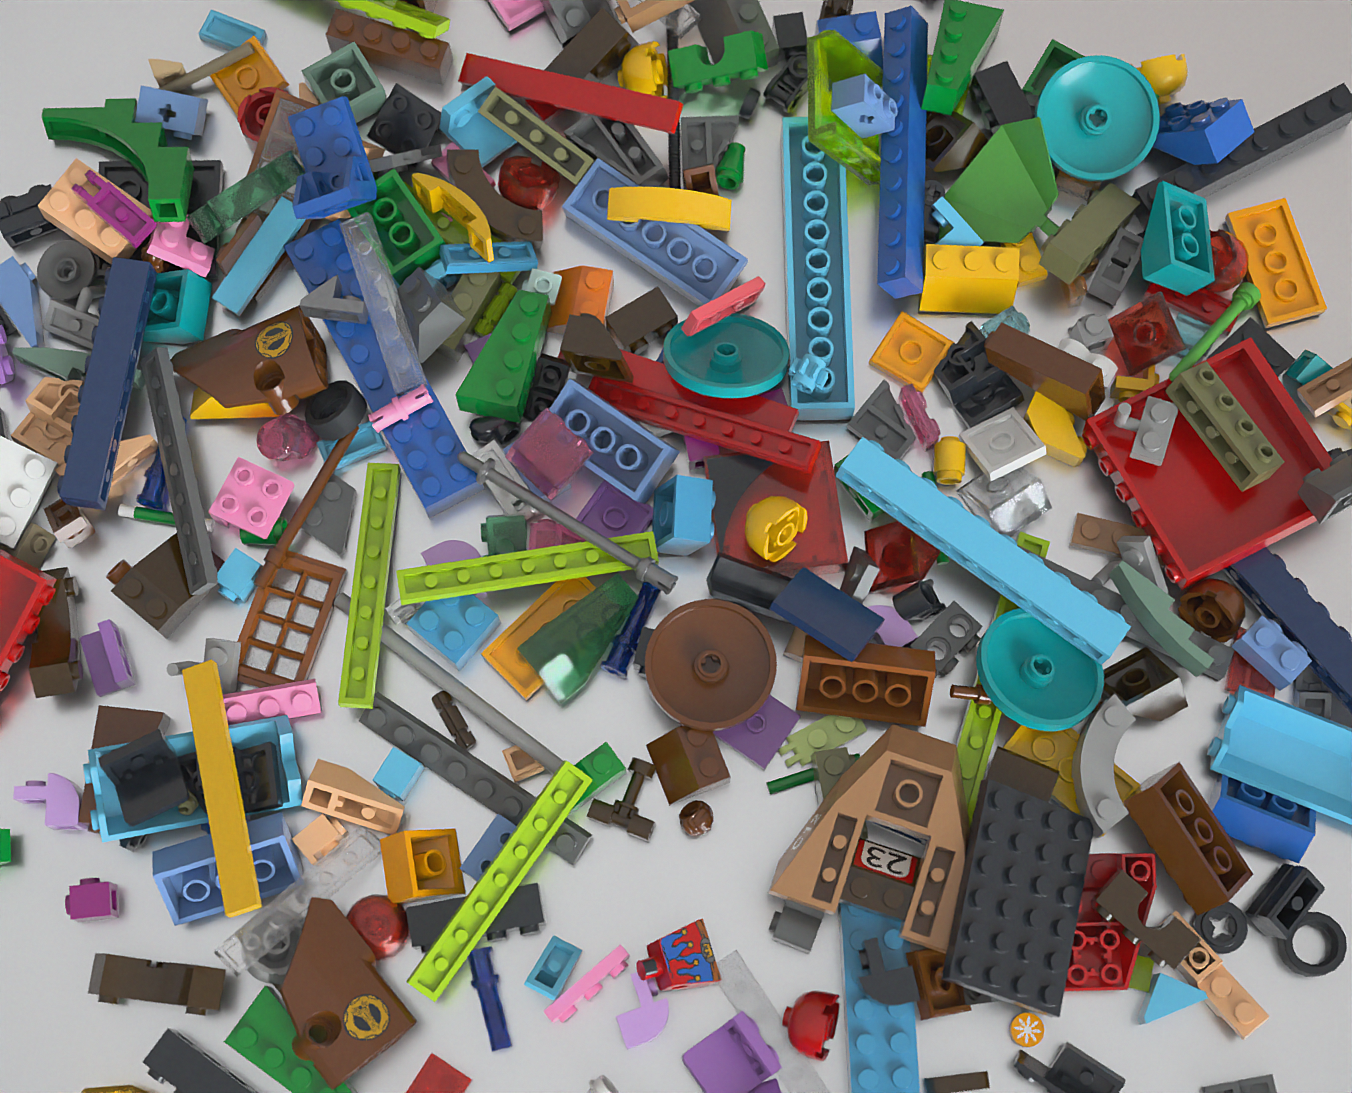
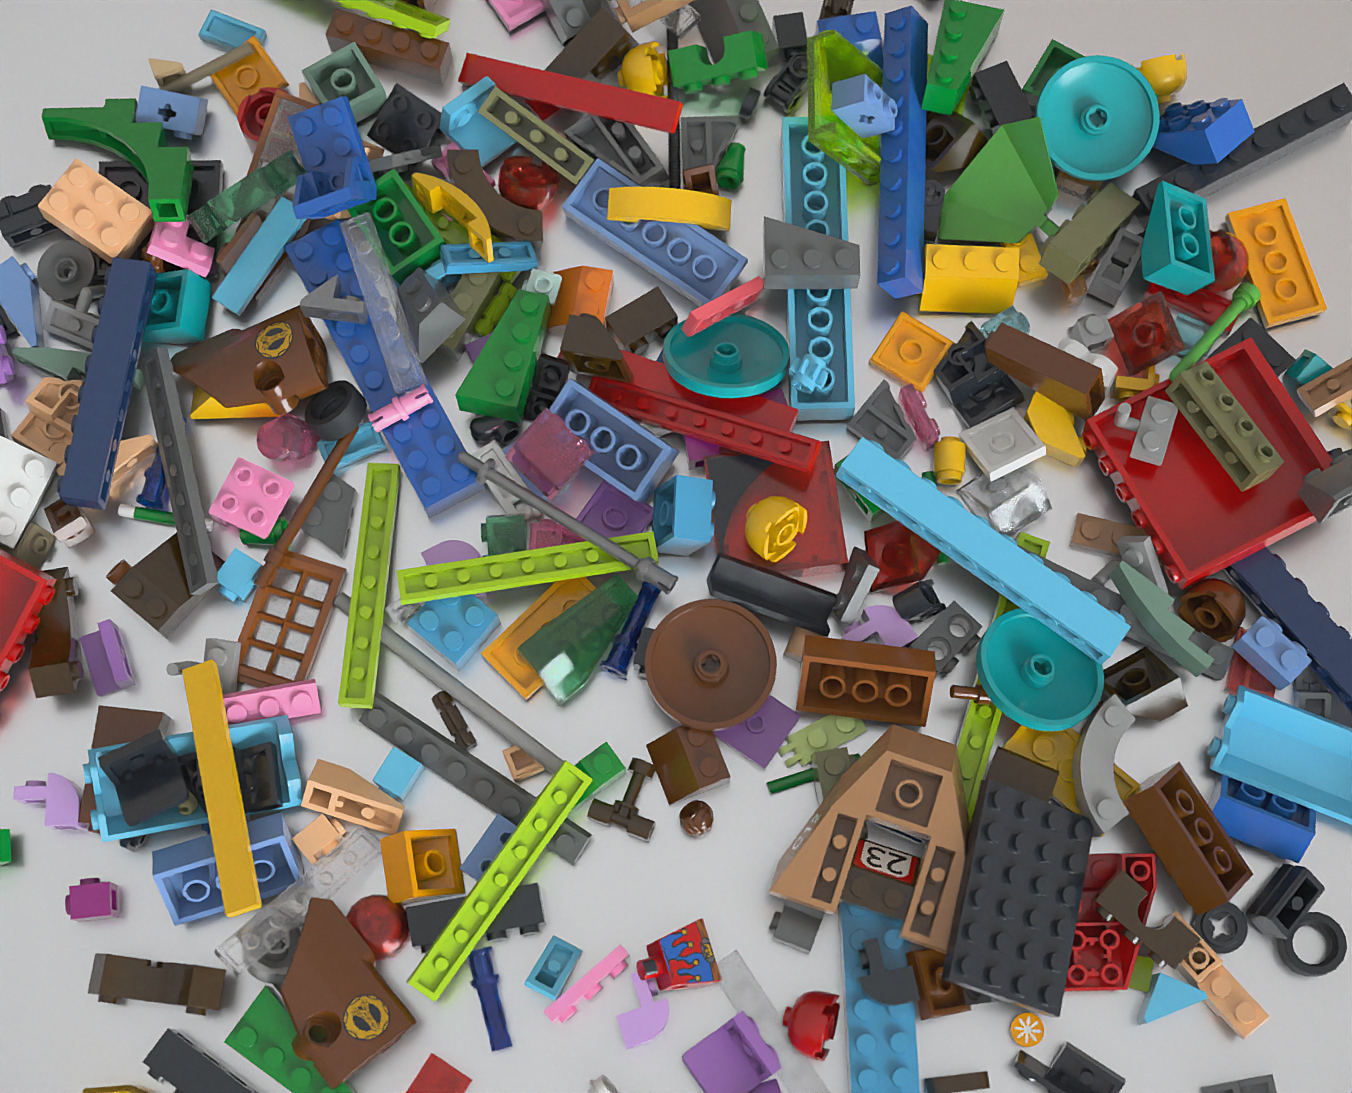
(116, 210): magenta hinge -> none
(807, 259): none -> dark grey wedge
(827, 614): dark blue tile -> none
(960, 231): medium azure slope -> none

